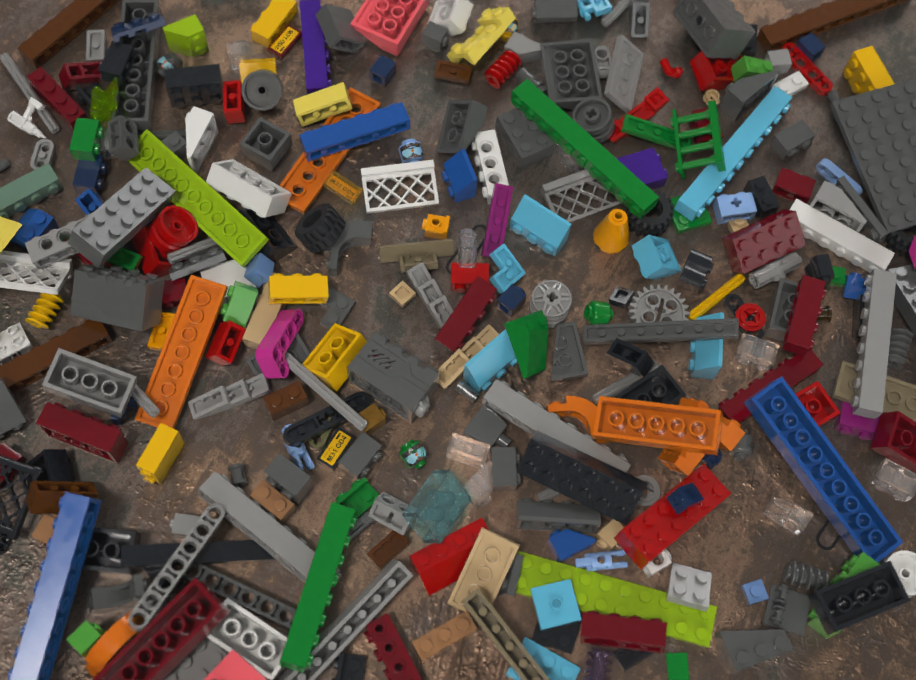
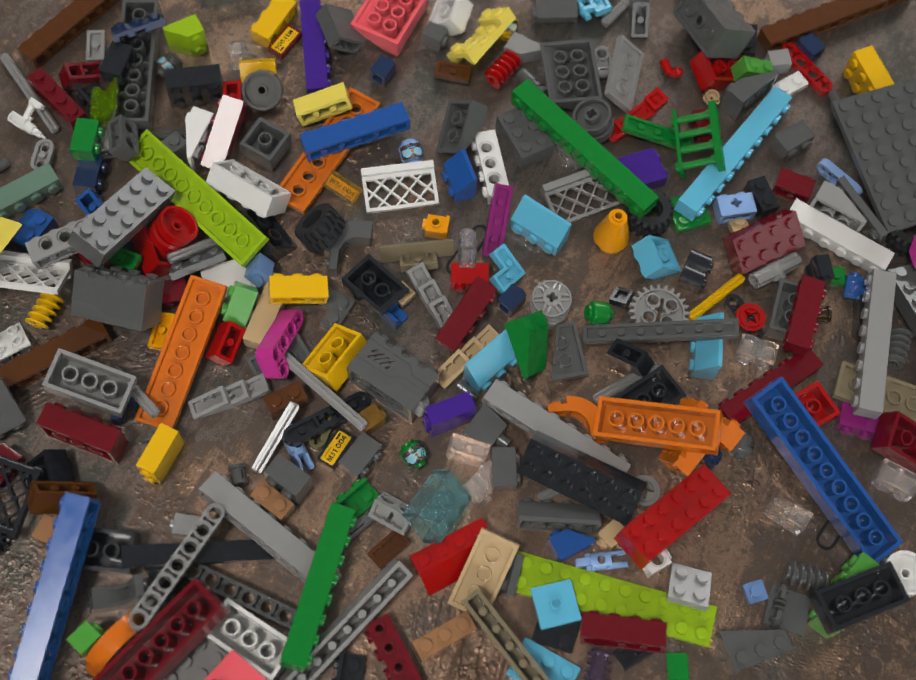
(224, 130): none -> brick
(275, 437): none -> axle
(373, 285): none -> black slope
(395, 316): none -> blue panel
(448, 414): none -> dark purple brick
(685, 497): dark blue bracket -> none

